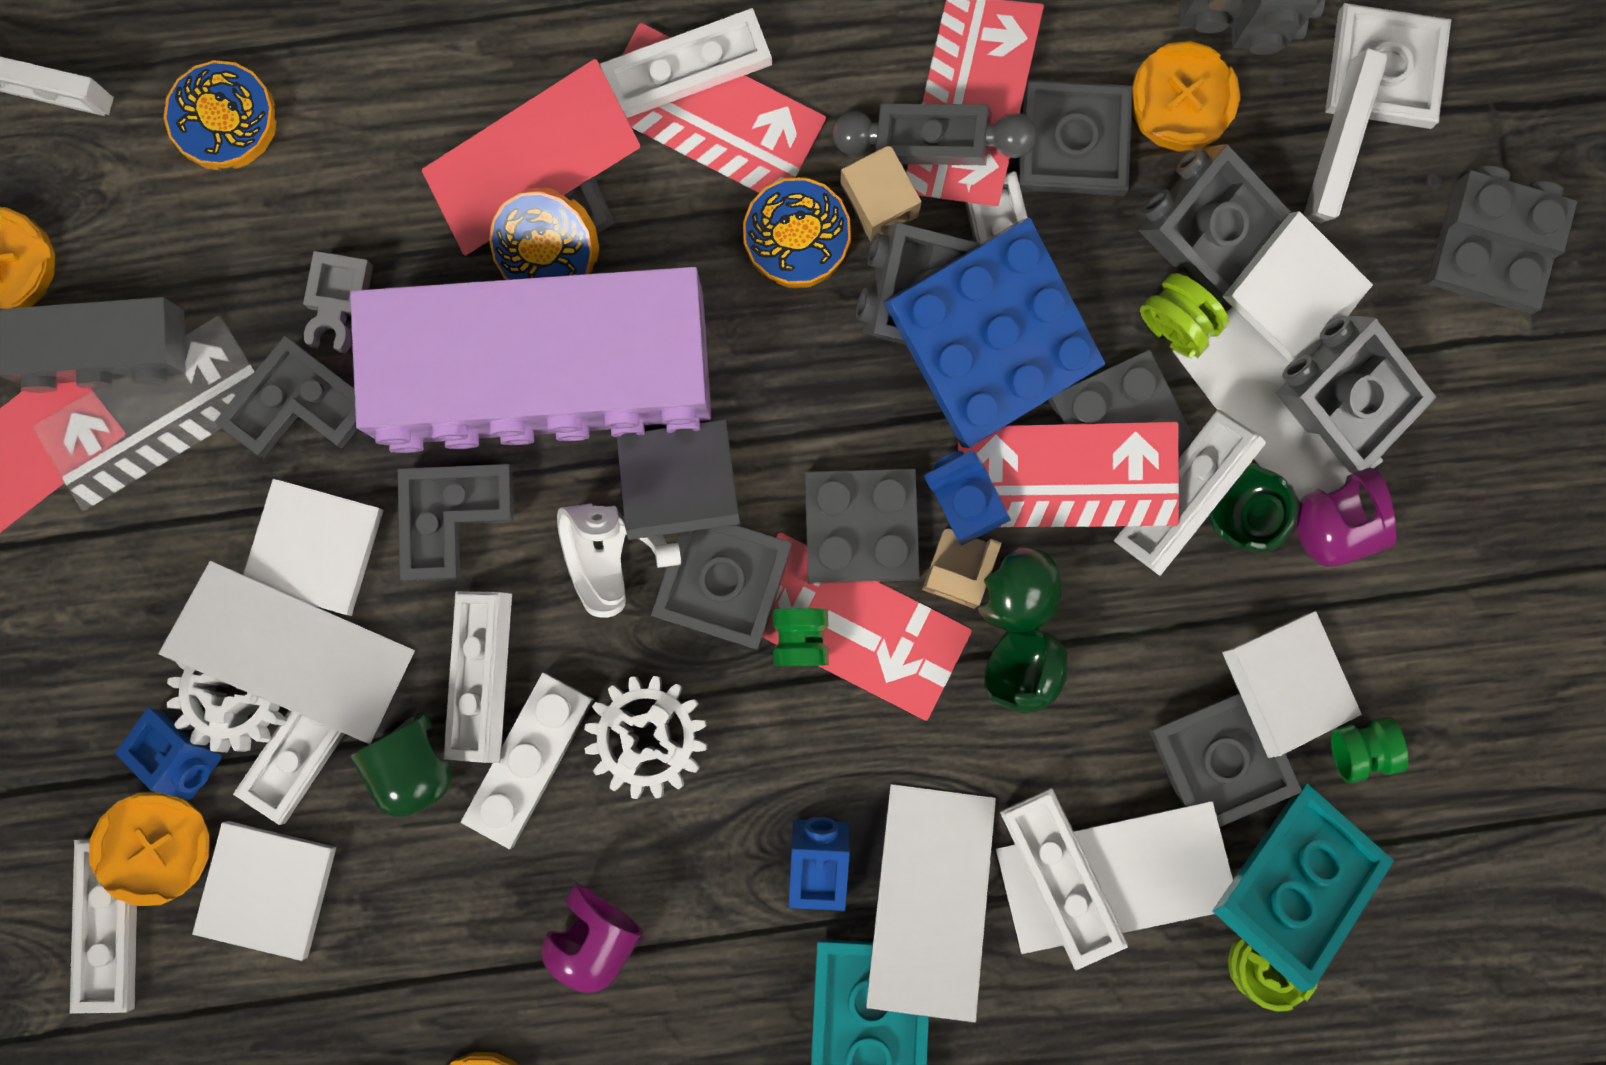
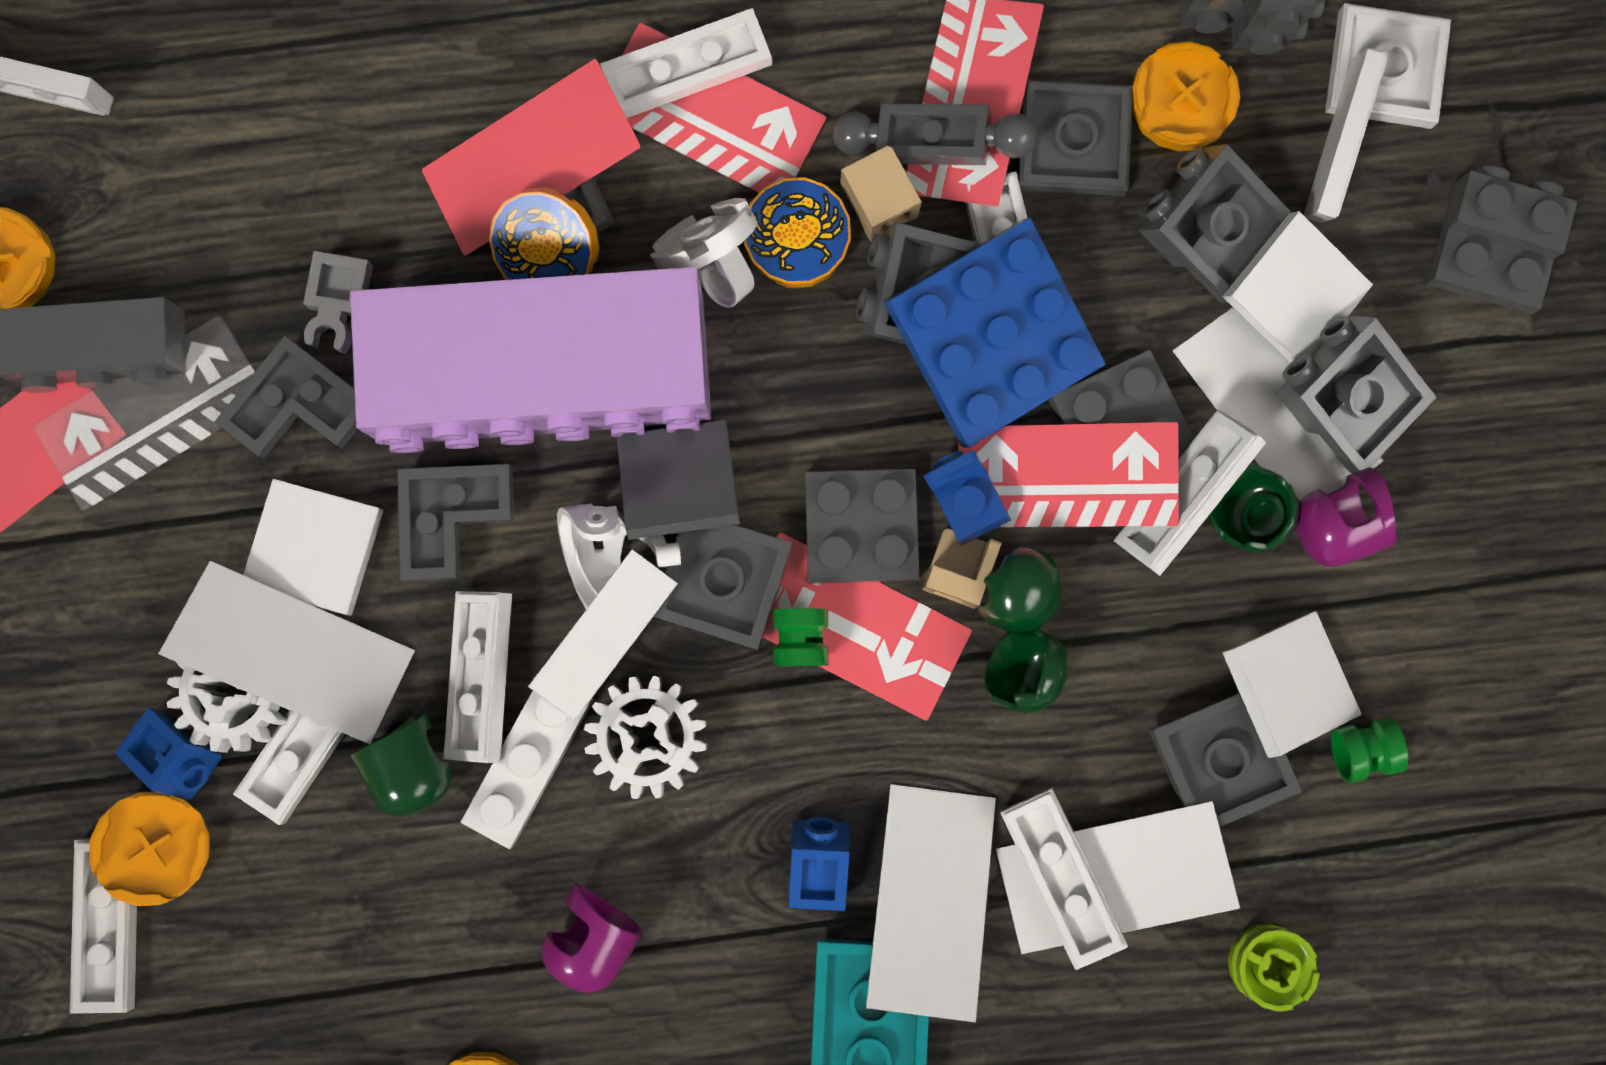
(220, 115): tile -> none
(264, 890): white tile -> none
(603, 635): none -> white tile
(713, 250): none -> white tile
(1185, 315): lime wheel -> none
(1303, 888): teal plate -> none

